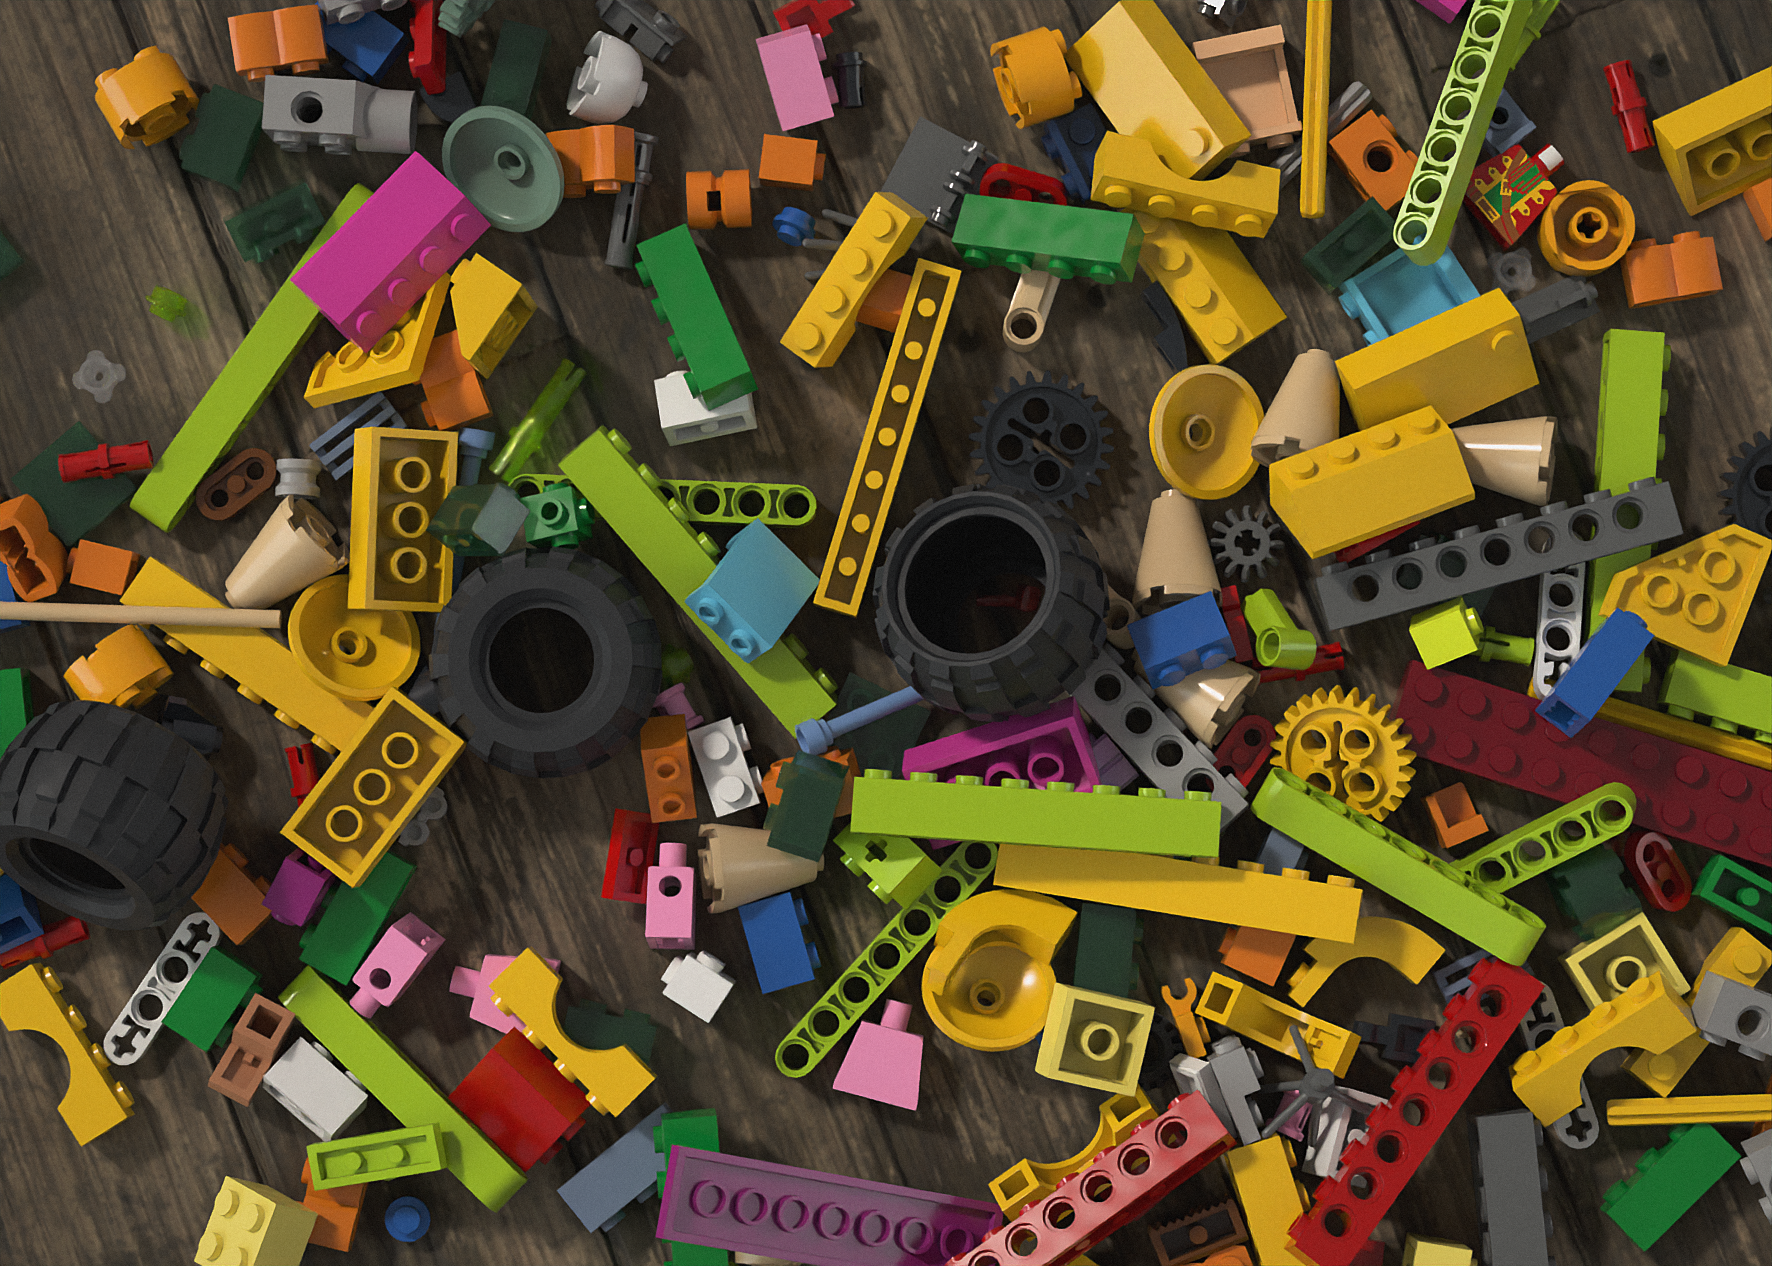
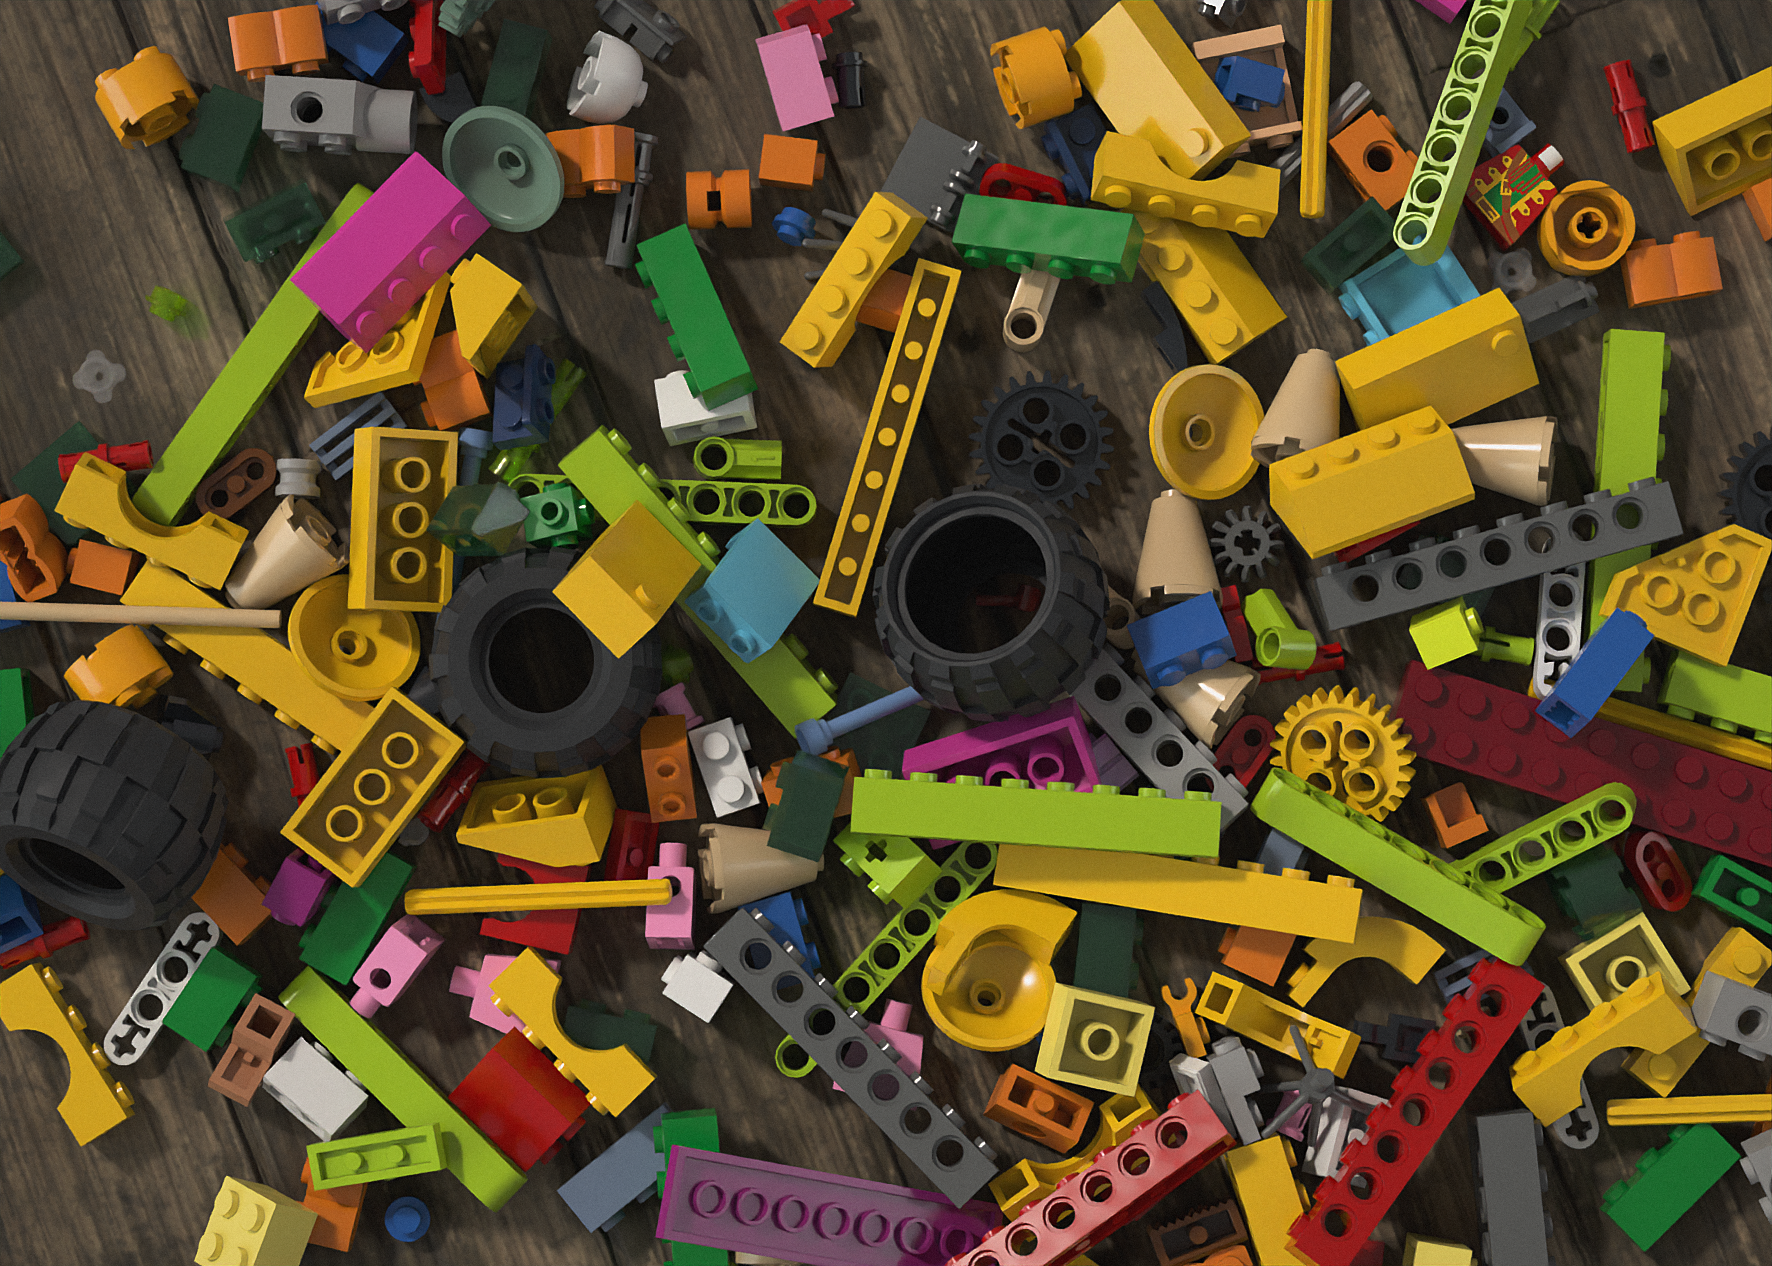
(100, 500): none -> yellow arch
(452, 791): none -> red pin
(523, 400): none -> dark blue bracket
(538, 896): none -> yellow axle
(542, 818): none -> yellow slope
(542, 929): none -> red piece
(627, 579): none -> yellow brick
(743, 459): none -> lime piece
(955, 1180): none -> dark grey brick
(1038, 1108): none -> orange brick
(1249, 83): none -> blue brick

